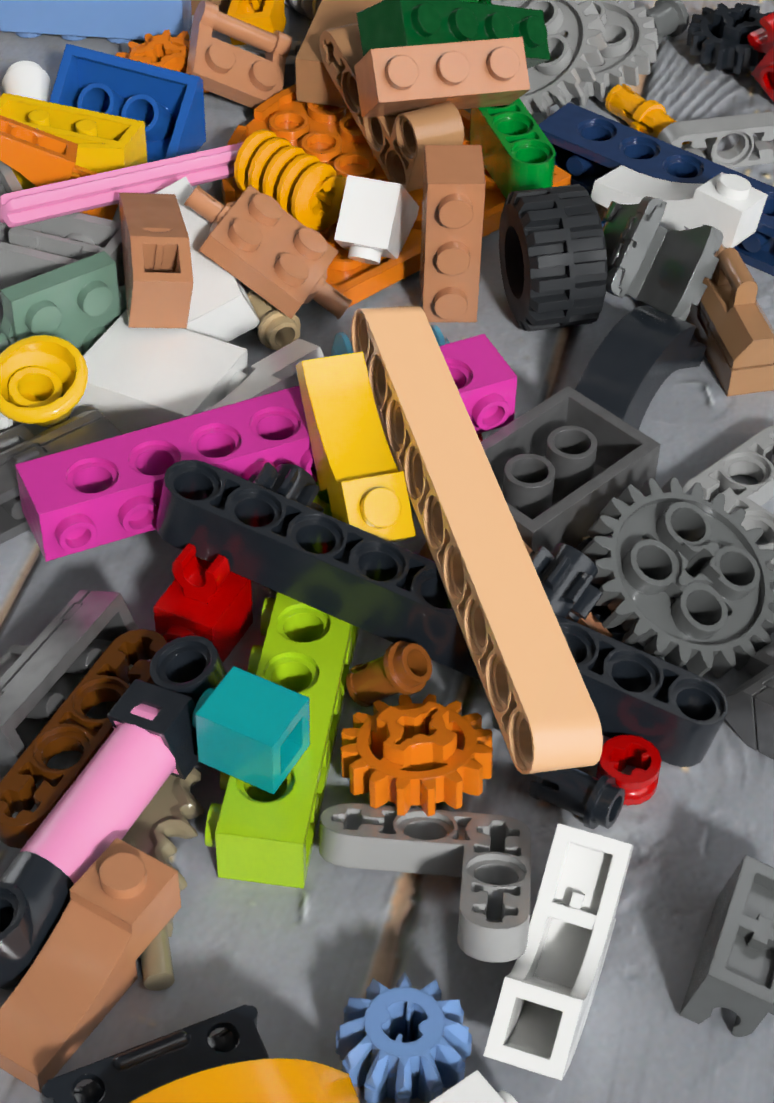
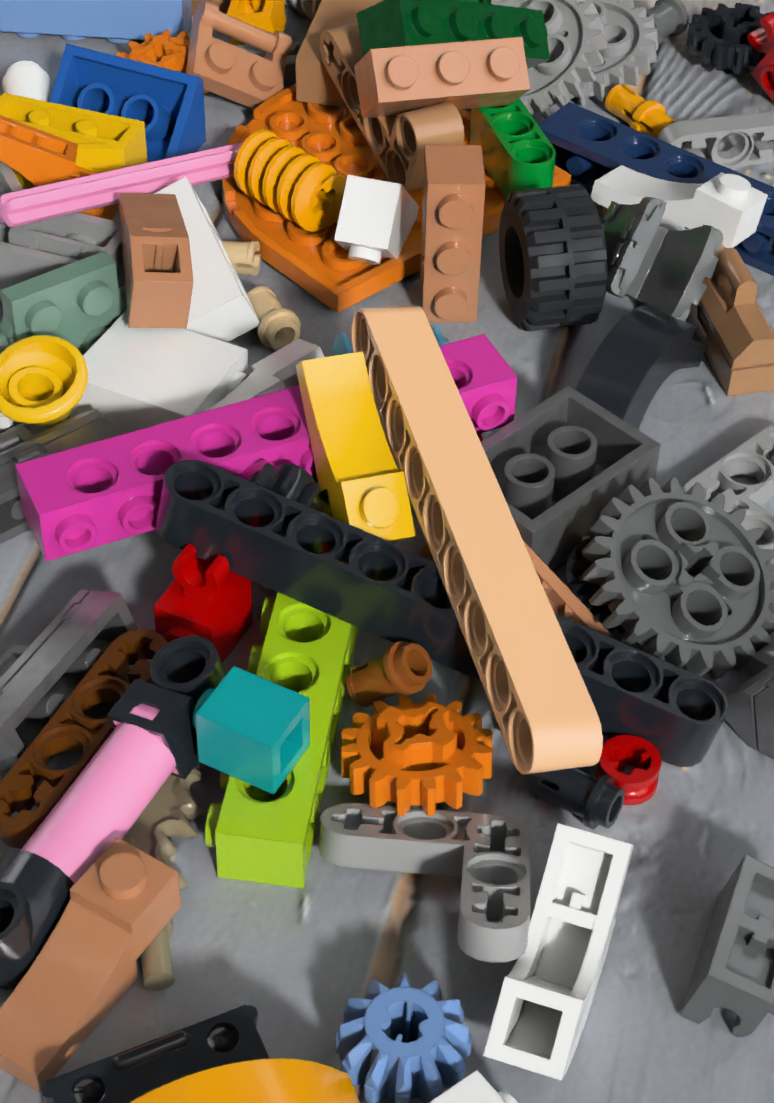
(269, 251): nougat plate -> none
(567, 580): black gear -> none

